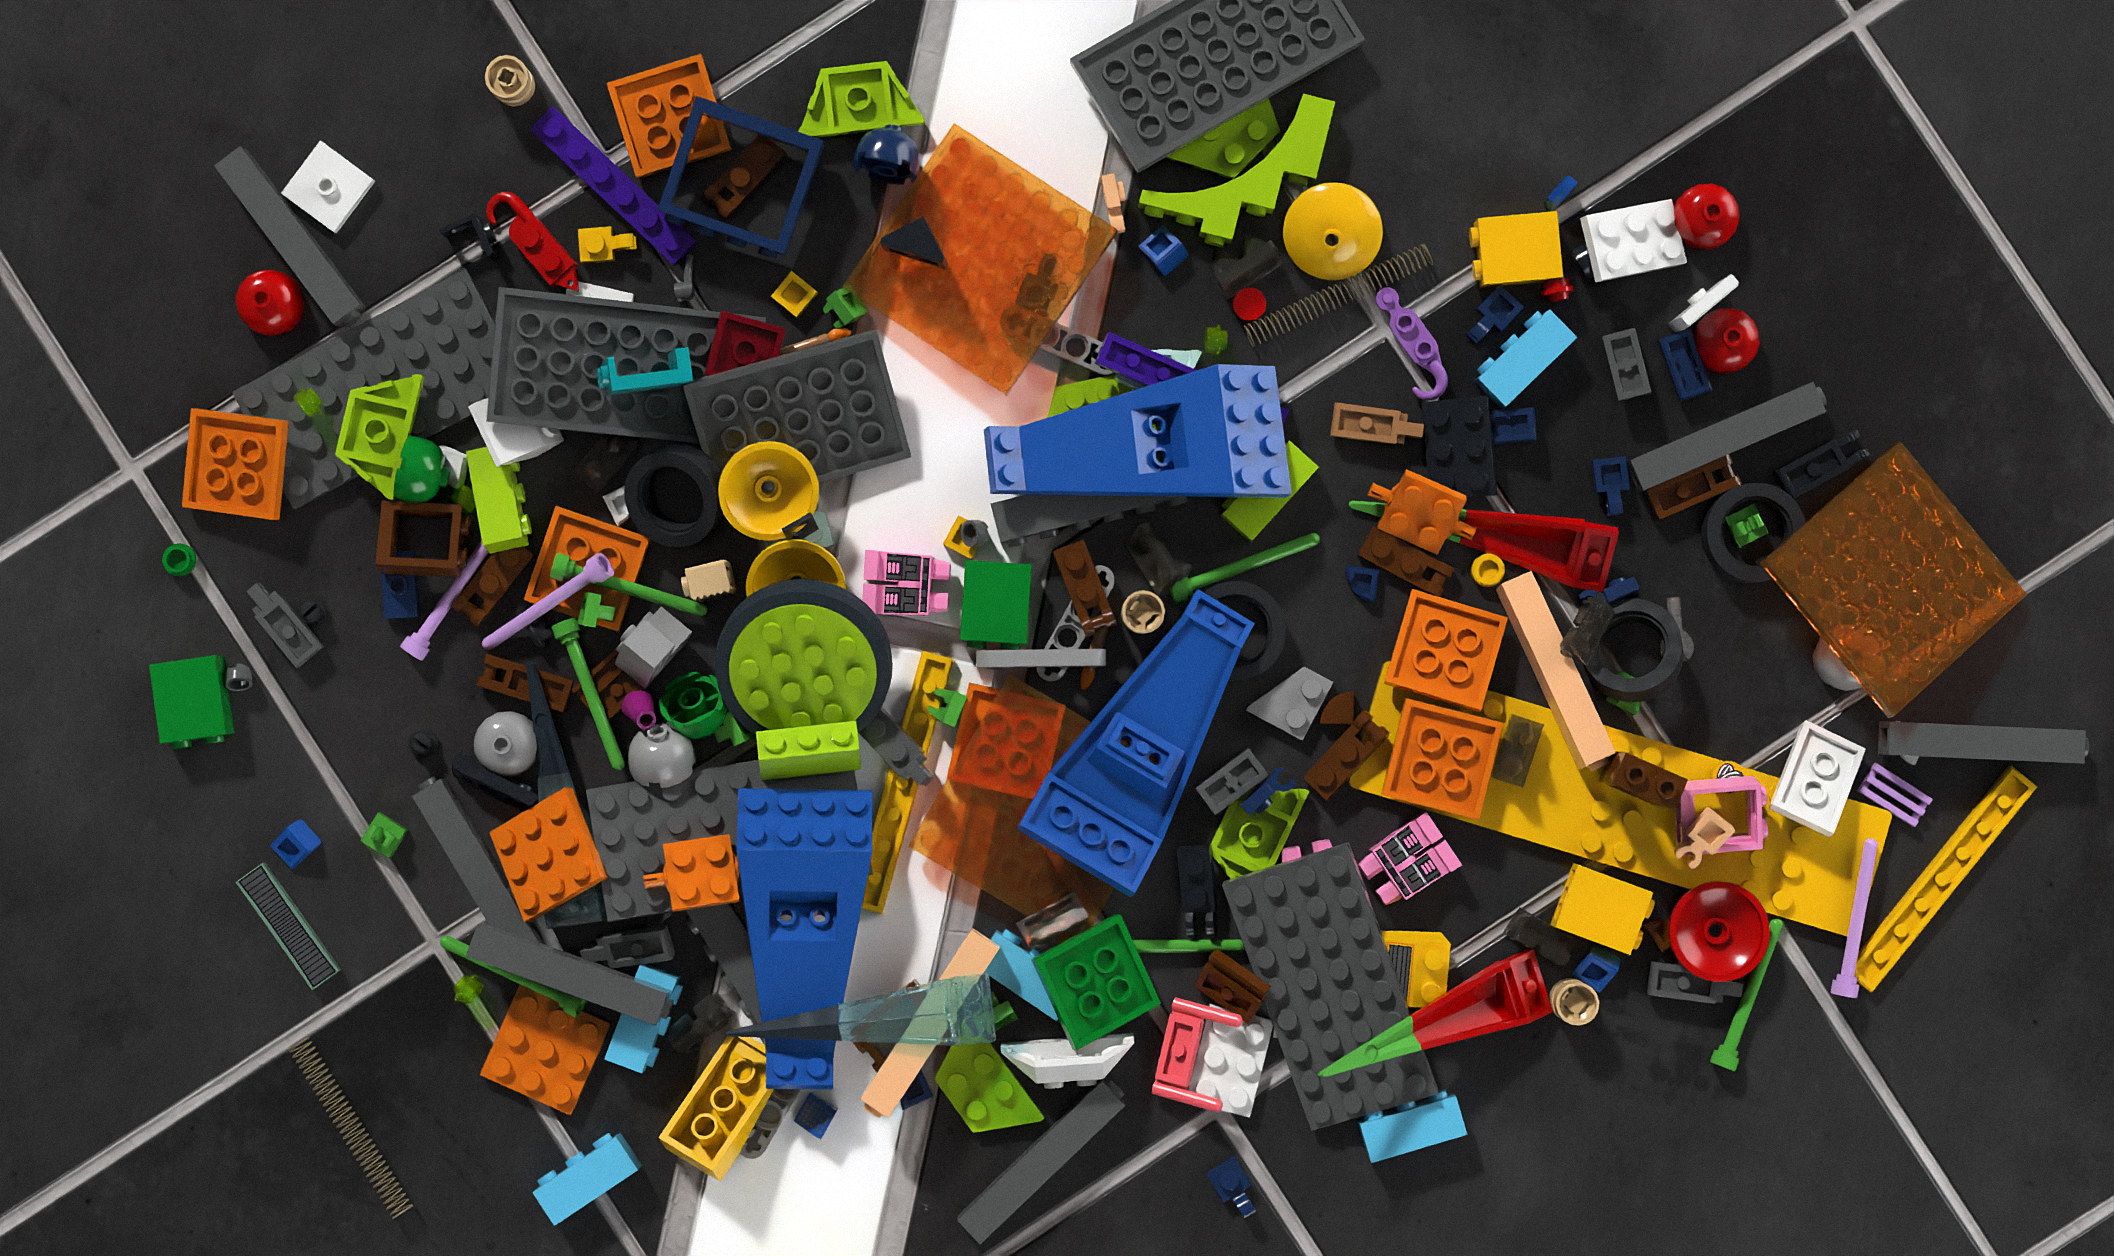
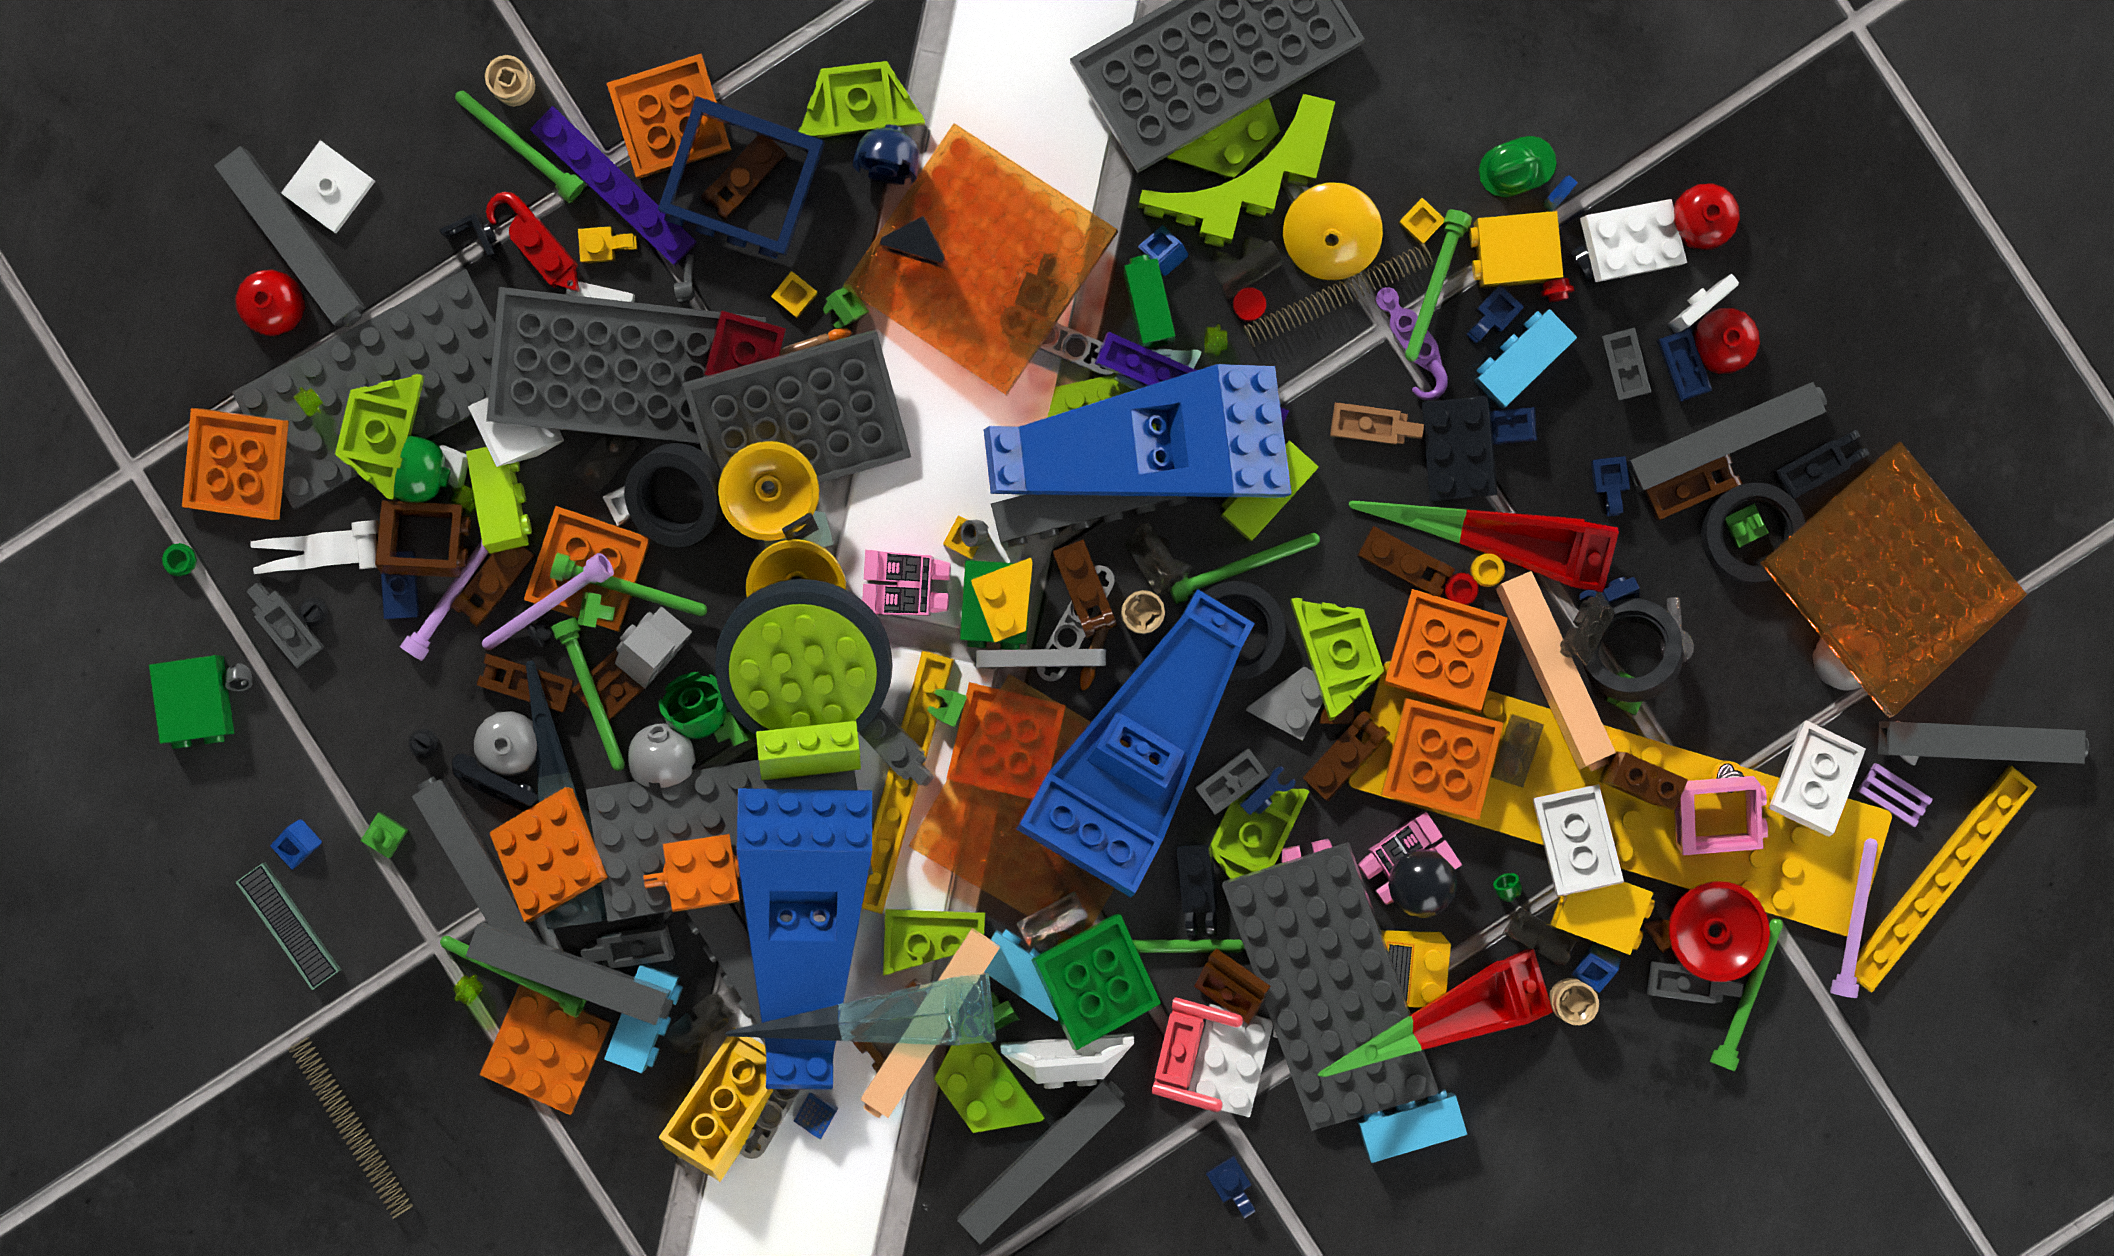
(325, 549): none -> white flag
(568, 185): none -> bright green piece
(586, 1177): medium azure brick -> none
(639, 708): magenta cone -> none
(679, 374): teal panel -> none
(709, 581): tan brick -> none
(916, 1092): dark blue tile -> none
(925, 935): none -> lime wing
(1005, 598): none -> yellow wing
(1113, 195): light nougat plate -> none
(1148, 302): none -> green brick
(1338, 651): none -> lime wing
(1363, 582): dark blue tile -> none
(1421, 221): none -> yellow tile
(1421, 511): orange plate -> none
(1422, 883): none -> black piece
(1456, 225): none -> bright green piece
(1461, 588): none -> red tile
(1508, 887): none -> green hinge
(1517, 166): none -> green piece
(1578, 840): none -> white plate
(1707, 834): light nougat plate -> none

